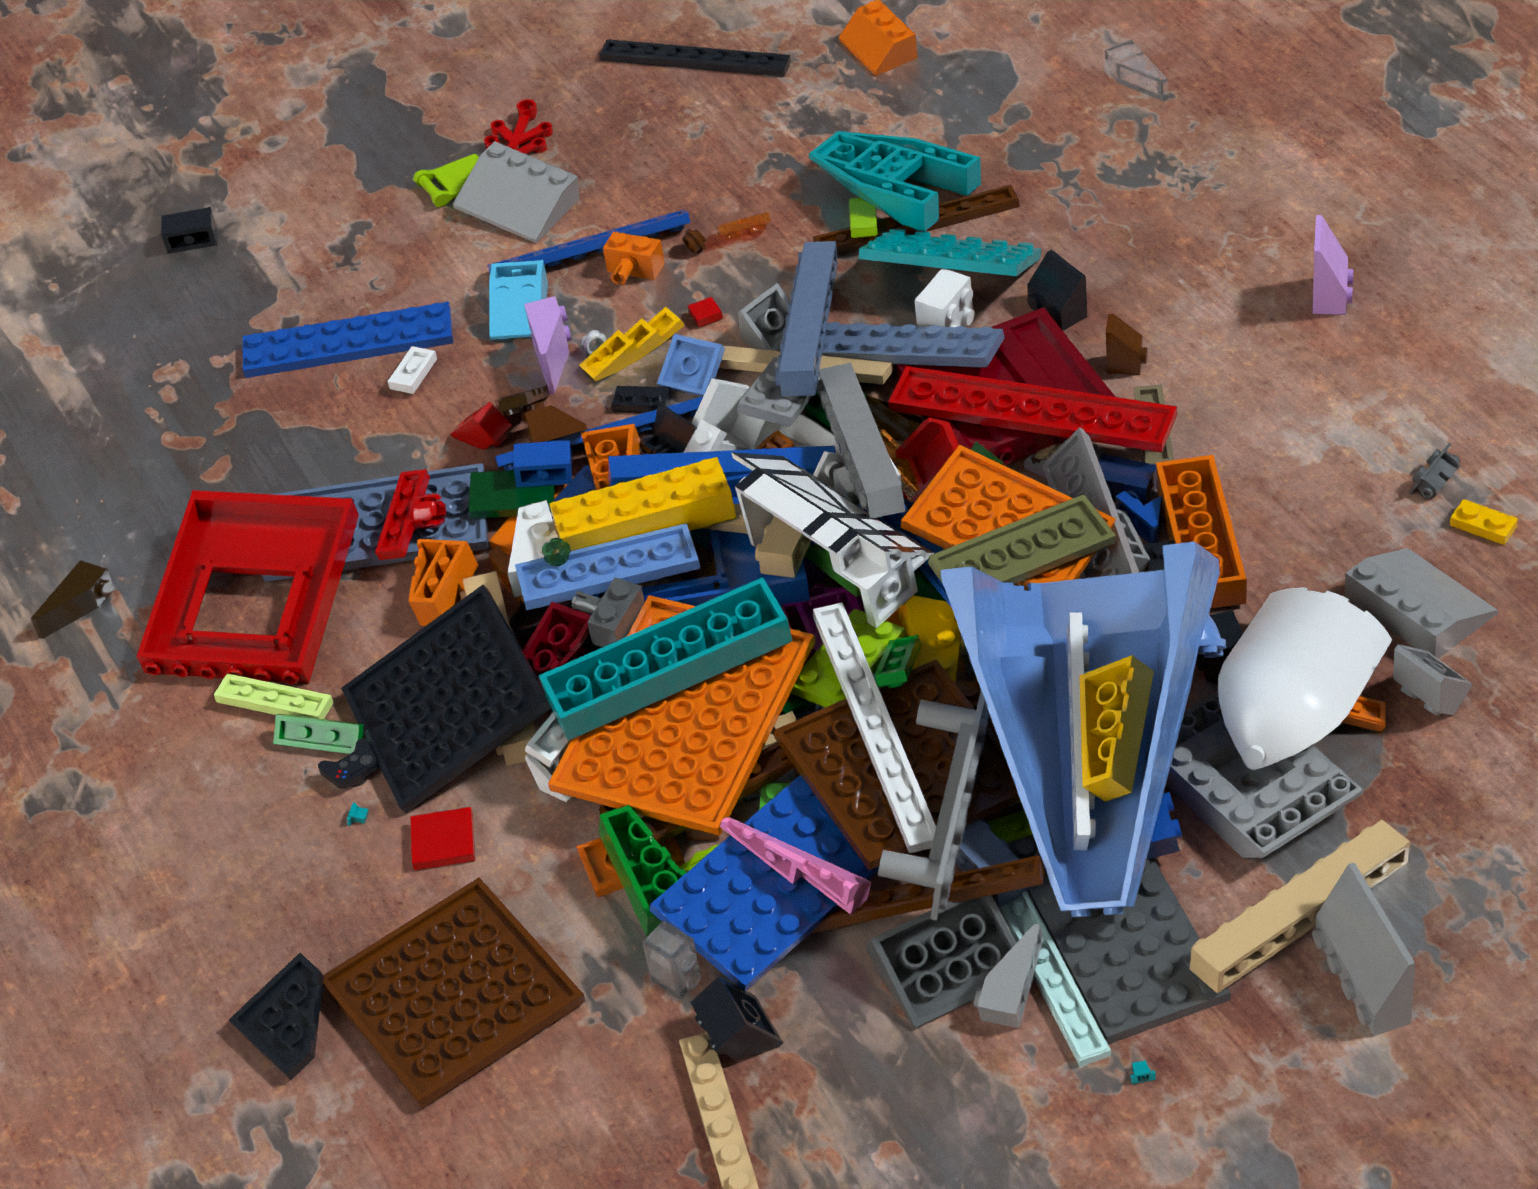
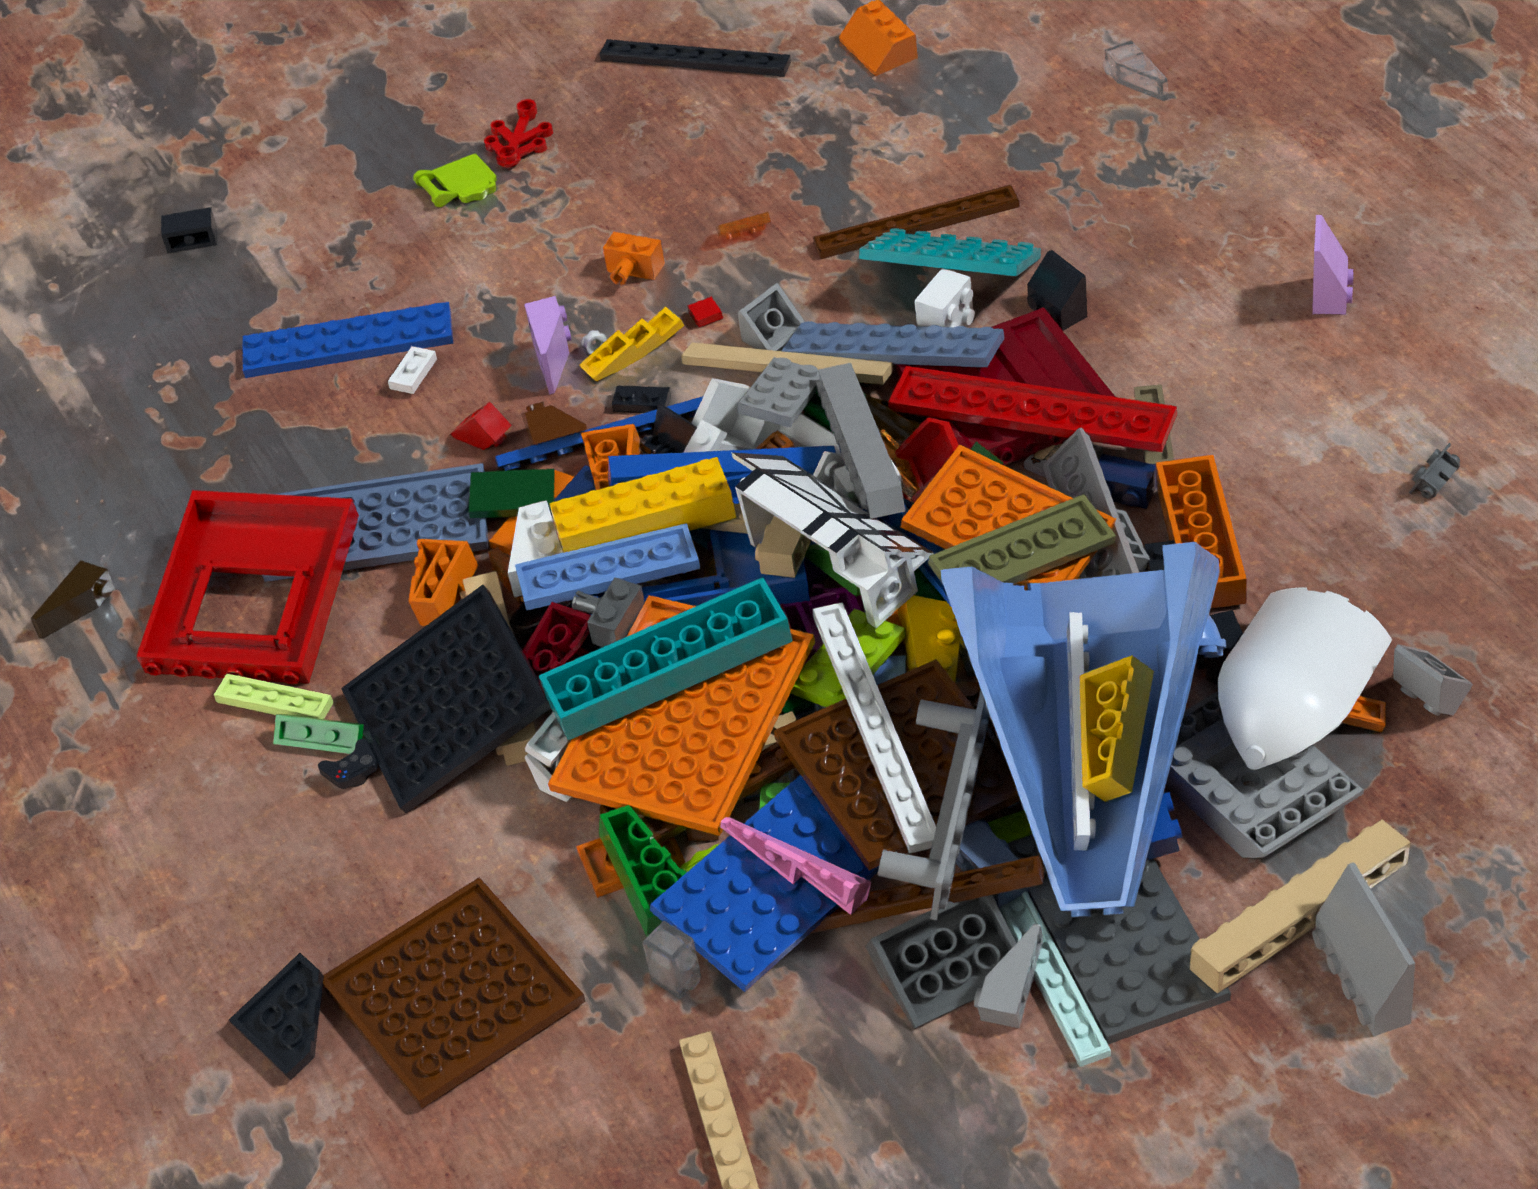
(357, 814): teal piece -> none
(407, 512): red plate -> none
(442, 838): red tile -> none
(509, 289): medium azure slope -> none
(513, 403): dark brown wing -> none
(517, 192): light grey slope -> none
(542, 463): blue brick -> none
(559, 558): clear green plate -> none
(577, 248): blue plate -> none
(690, 365): medium blue plate -> none
(694, 240): reddish brown plate -> none
(734, 1020): black slope -> none
(807, 319): sand blue brick -> none
(862, 218): lime tile -> none
(878, 165): teal wedge -> none
(897, 661): green plate -> none
(1124, 348): reddish brown slope -> none
(1141, 1072): teal piece -> none
(1144, 518): blue slope -> none
(1416, 600): light grey slope -> none
(1483, 522): yellow plate -> none

